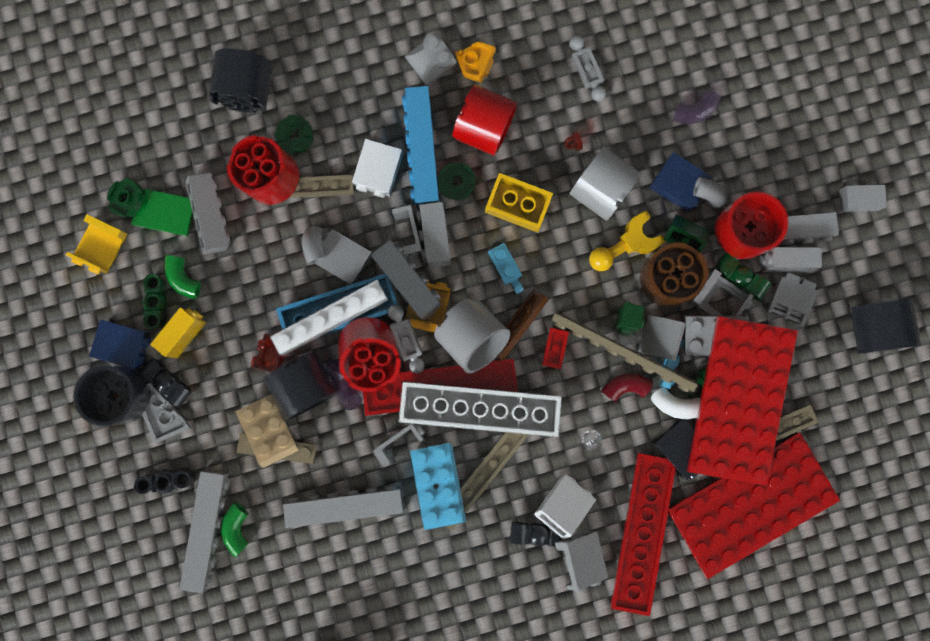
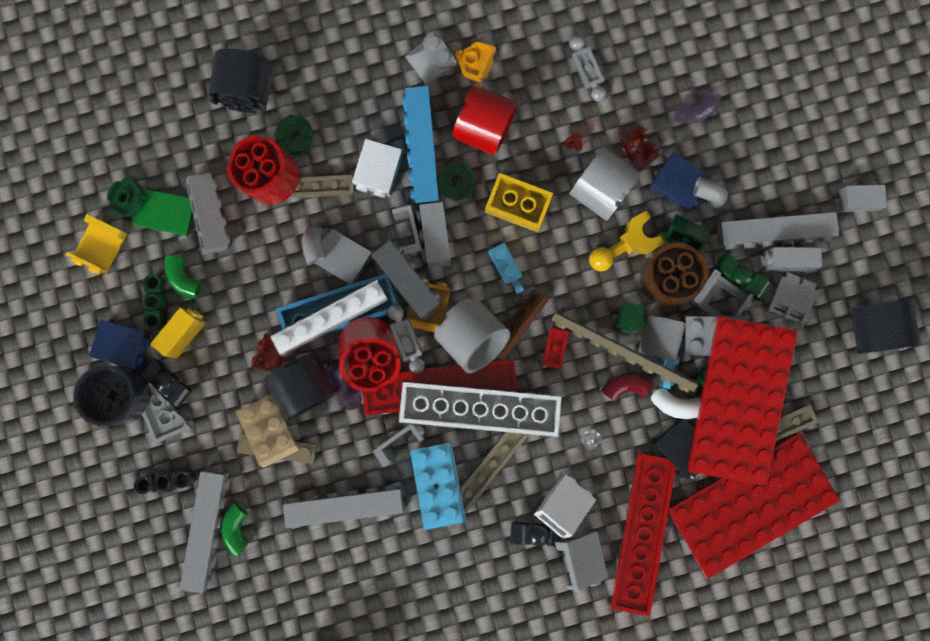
(638, 147): none -> clear red cylinder
(762, 215): red brick -> none

